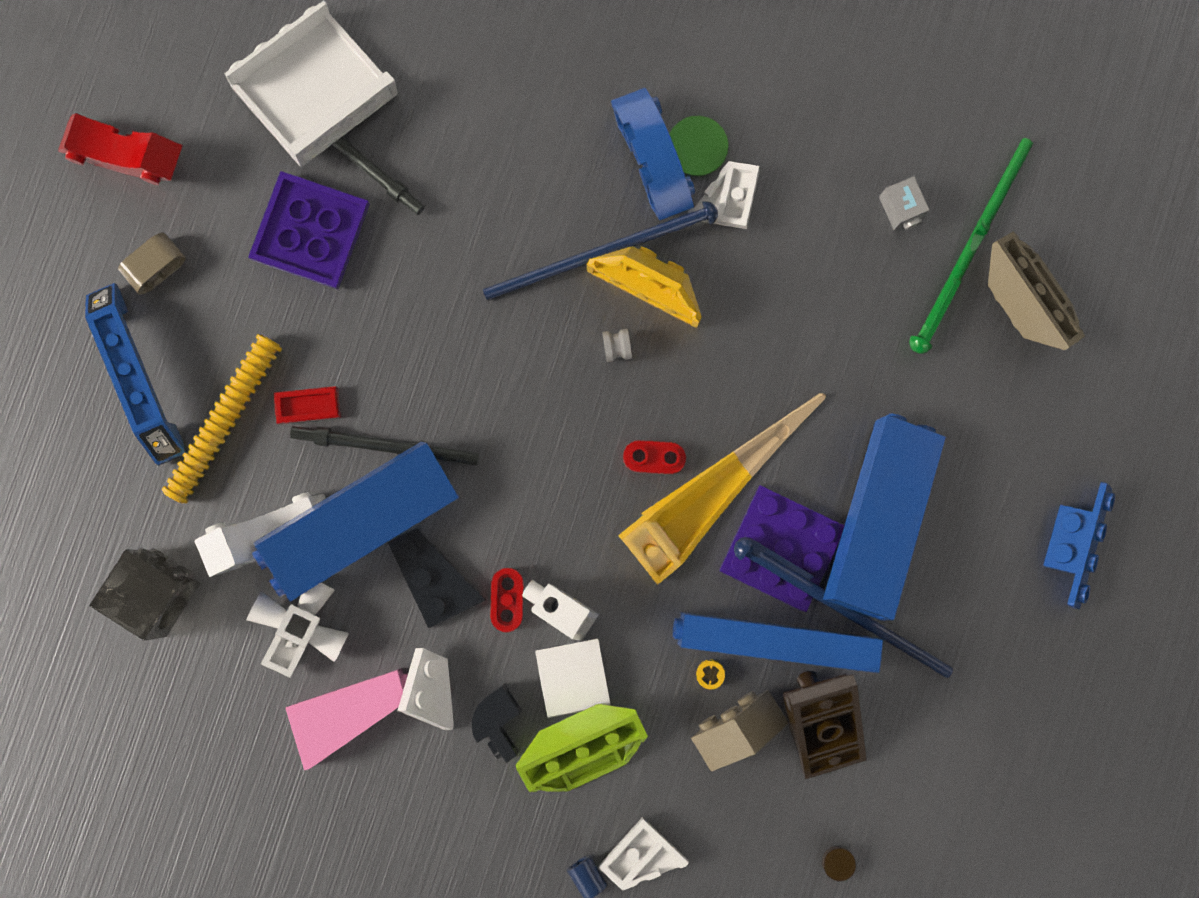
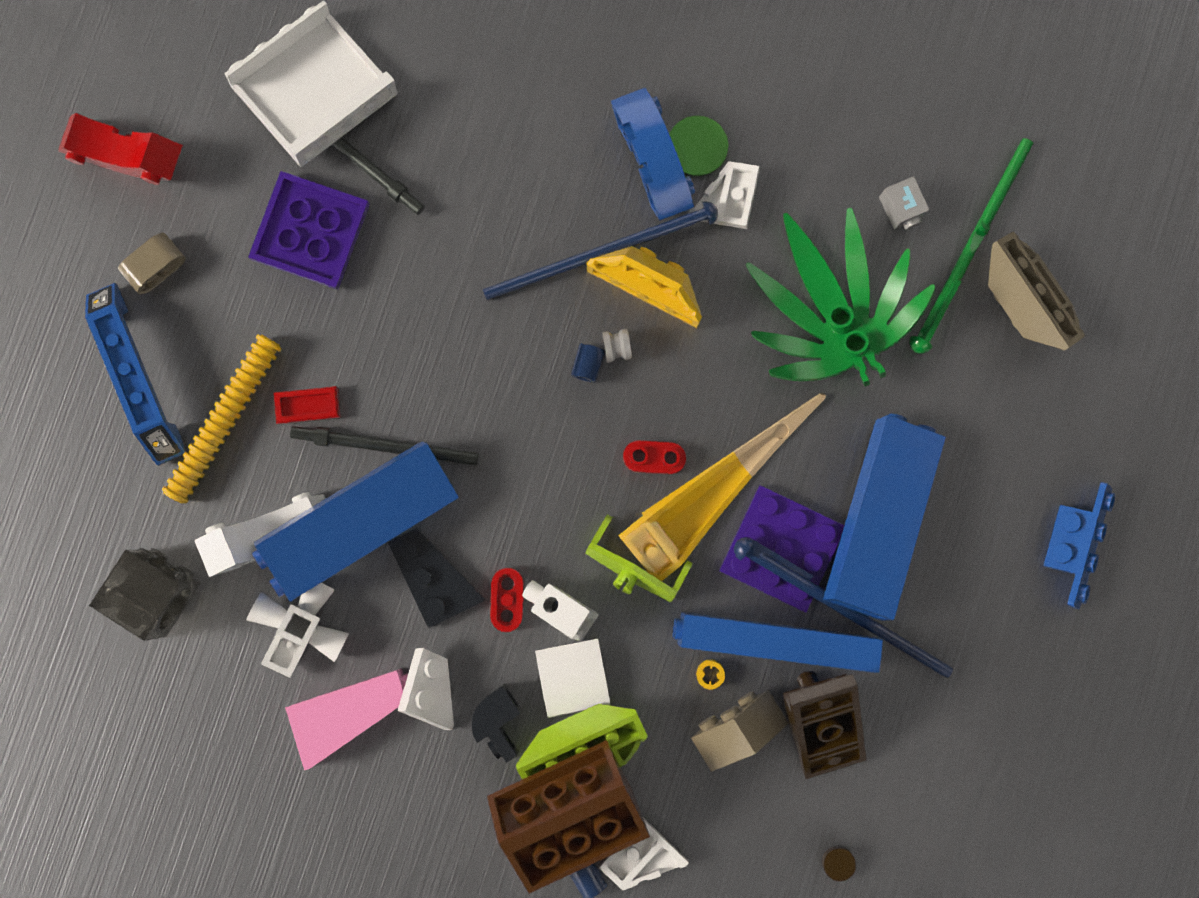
(566, 817): none -> reddish brown brick
(587, 363): none -> dark blue piece
(631, 573): none -> lime piece
(848, 332): none -> green plant

